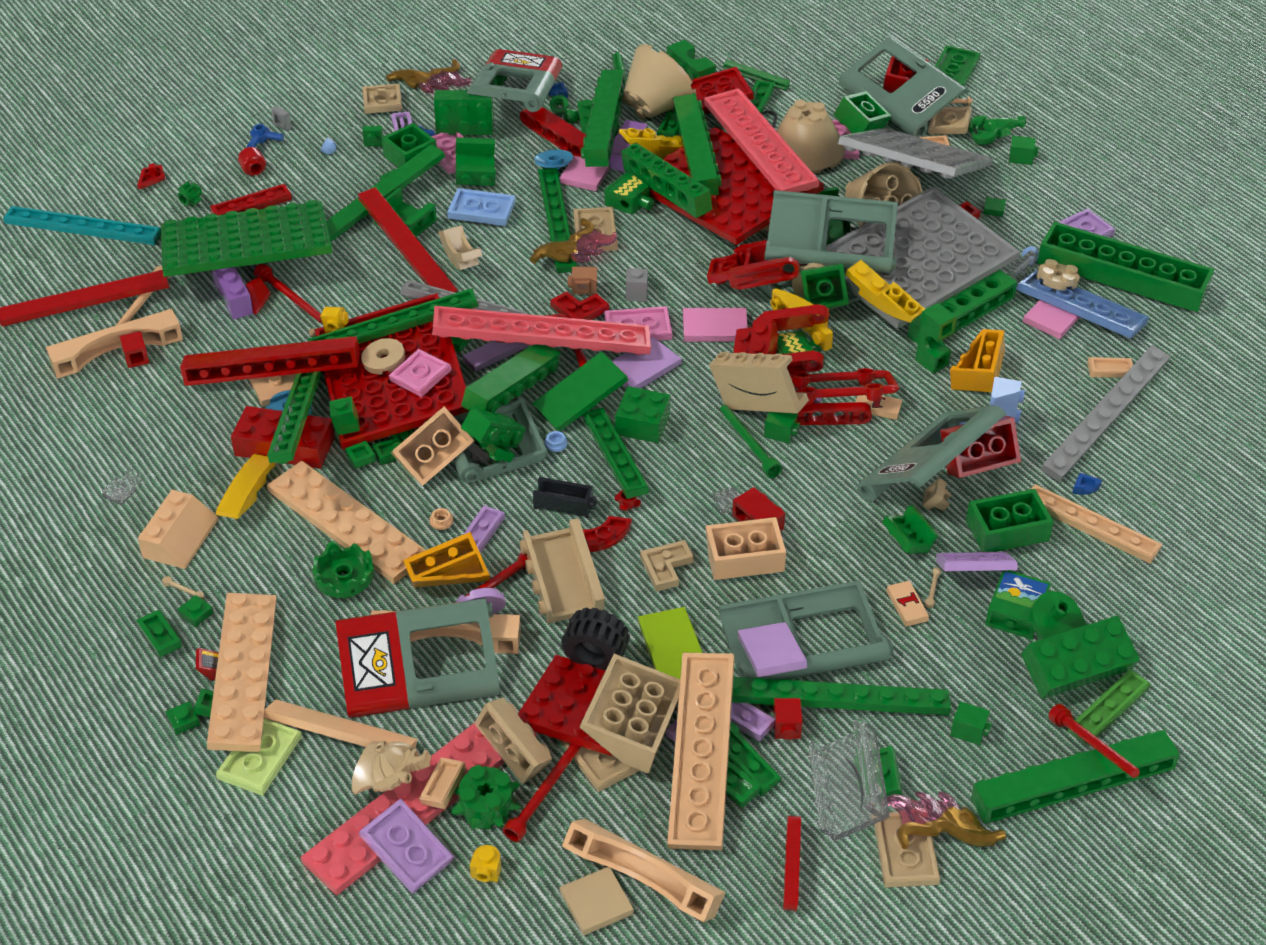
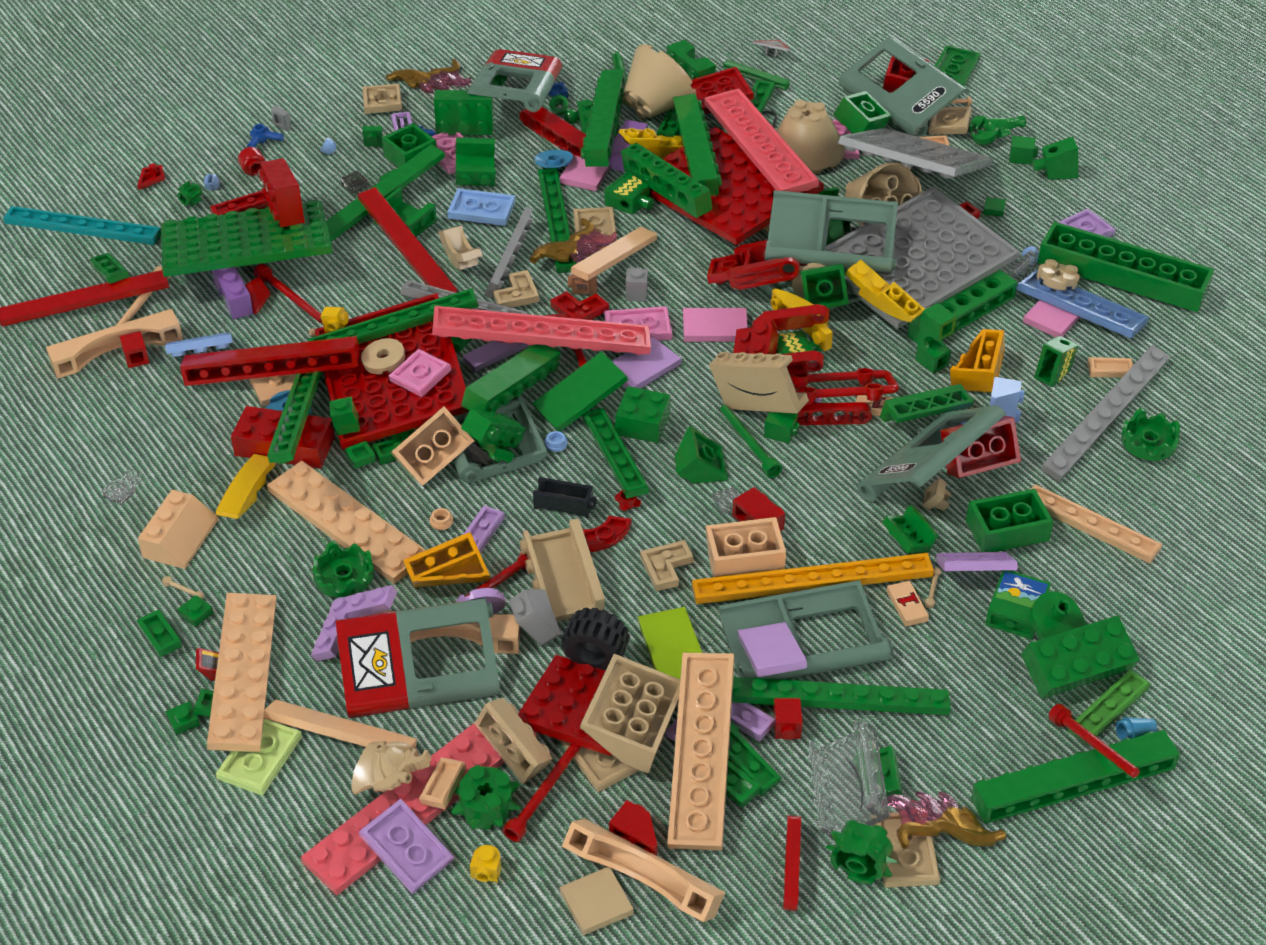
(109, 268): none -> green tile
(198, 344): none -> light blue plate
(211, 182): none -> light blue hinge
(281, 192): none -> red brick
(350, 607): none -> lavender plate
(354, 181): none -> clear smoke plate
(508, 258): none -> light grey plate
(520, 293): none -> tan plate
(535, 615): none -> light grey slope
(613, 253): none -> light nougat tile
(634, 825): none -> red slope
(700, 458): none -> green slope
(777, 44): none -> light grey piece
(804, 578): none -> light orange plate
(862, 852): none -> green brick
(926, 404): none -> green fence
(971, 723): green brick -> none
(1057, 354): none -> green torso
(1059, 160): none -> green torso
(1086, 484): blue tile -> none
(1134, 727): none -> dark azure cone
(1156, 427): none -> green plate

